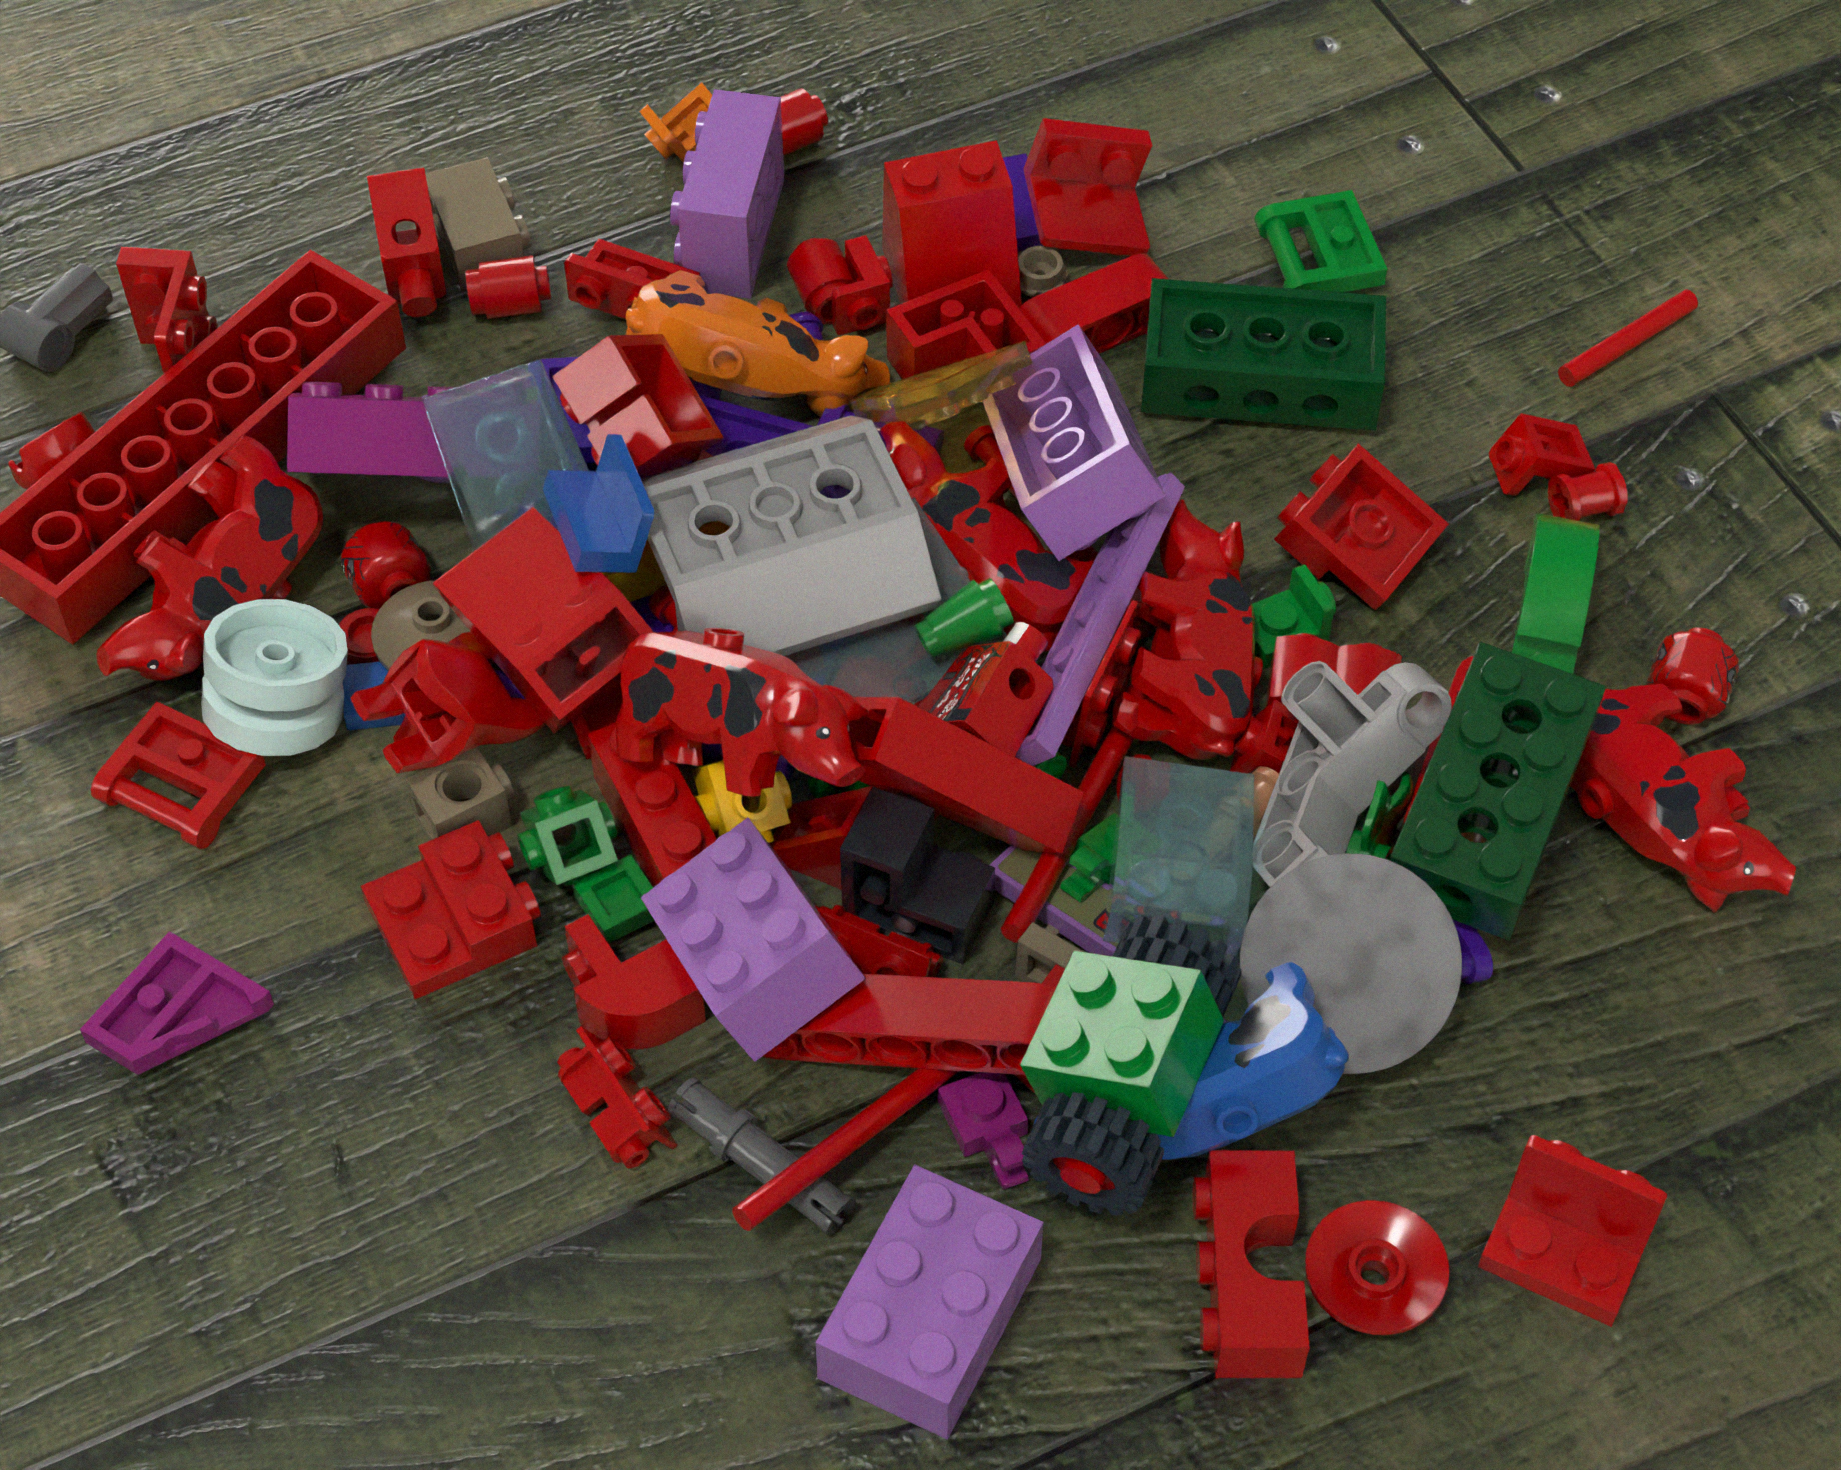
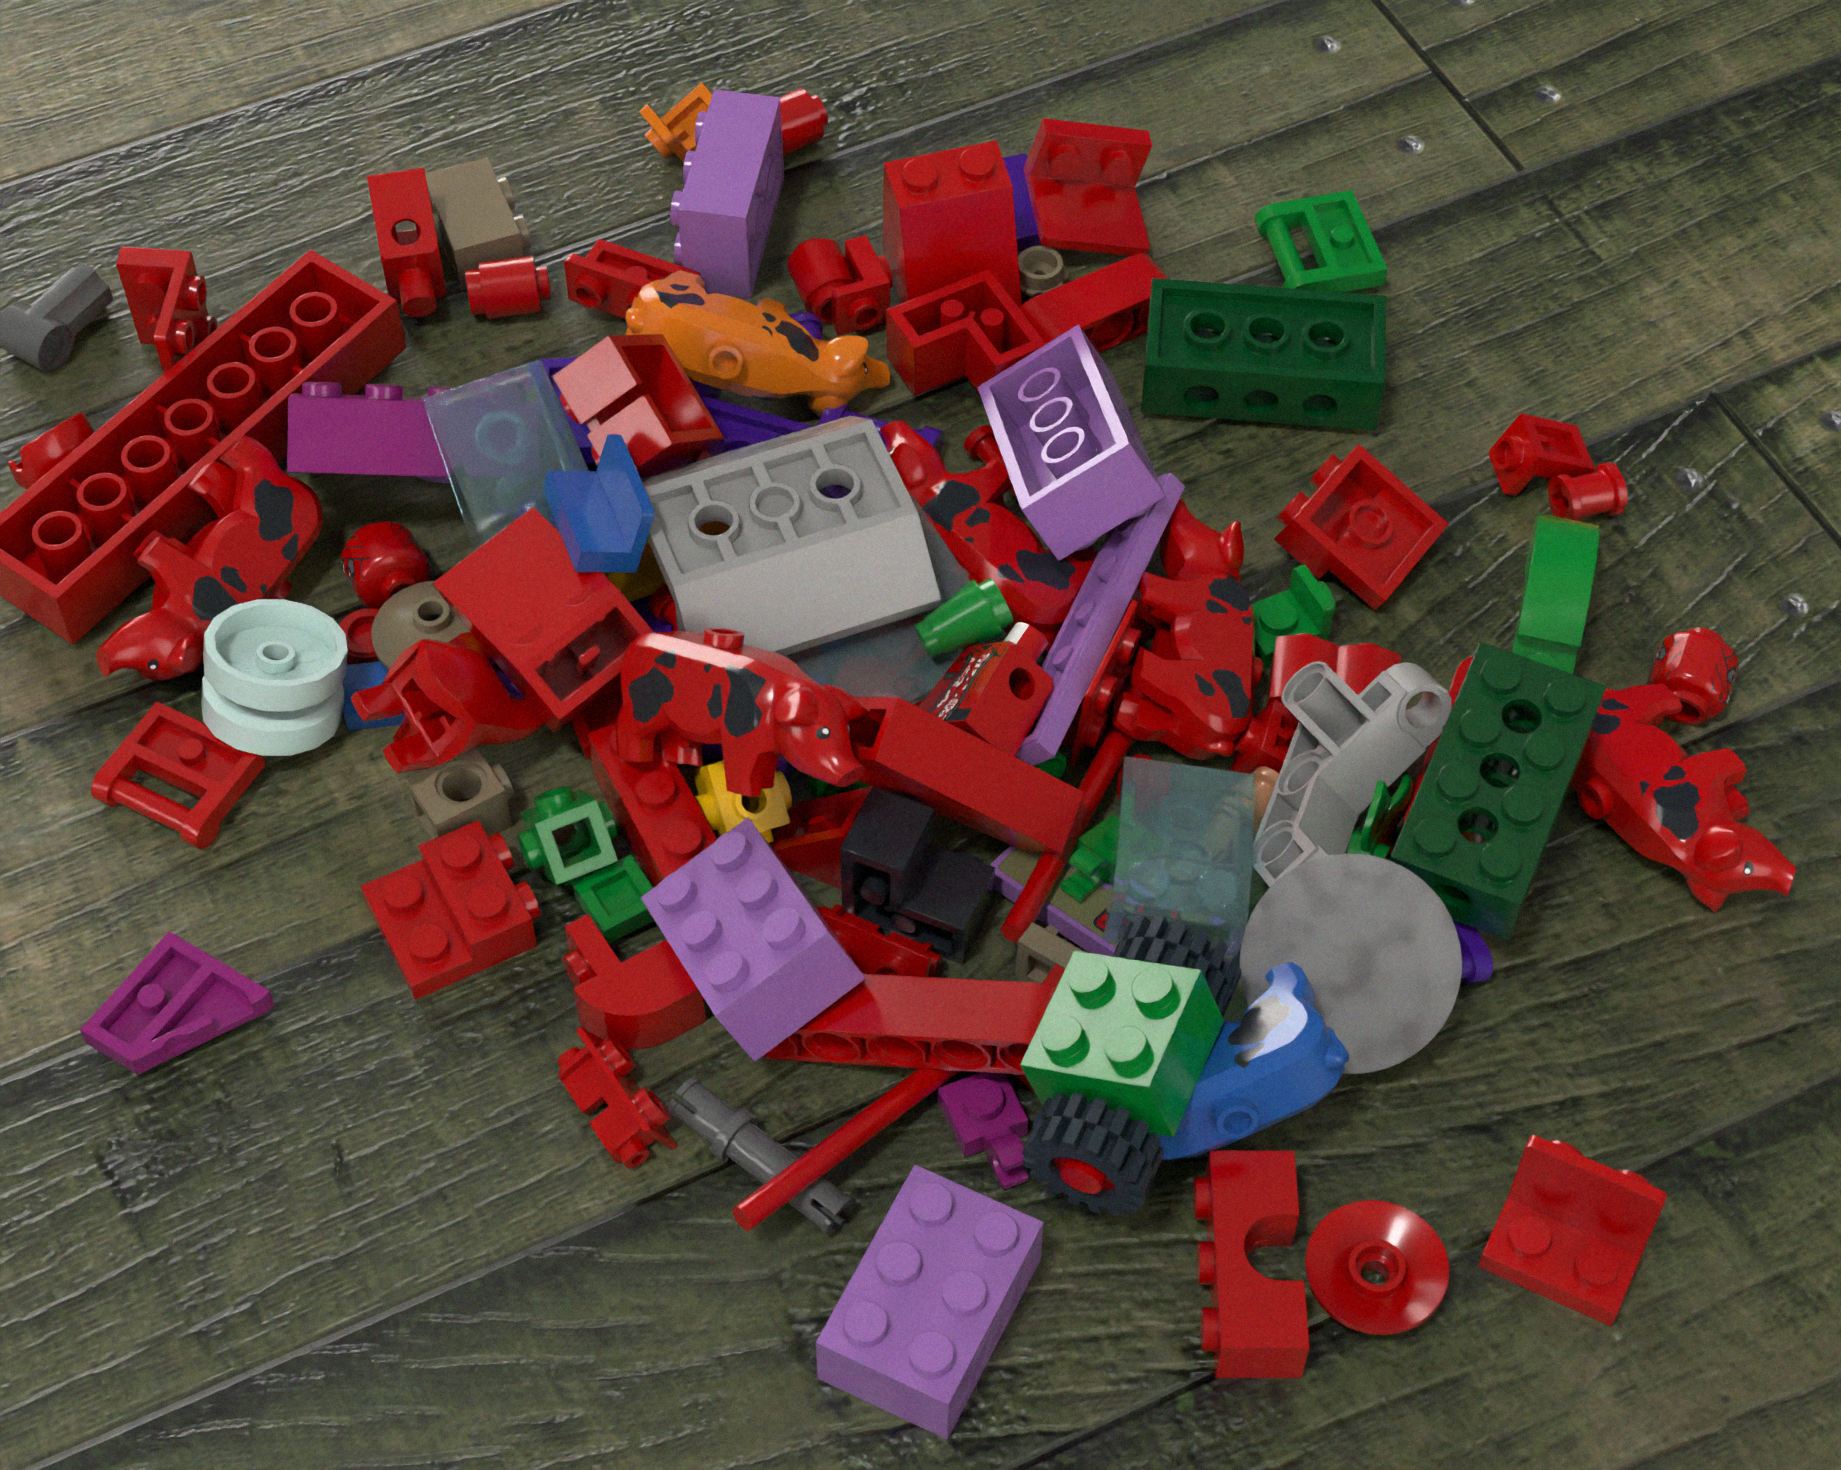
(943, 390): clear yellow plate -> none
(1627, 338): red bar -> none

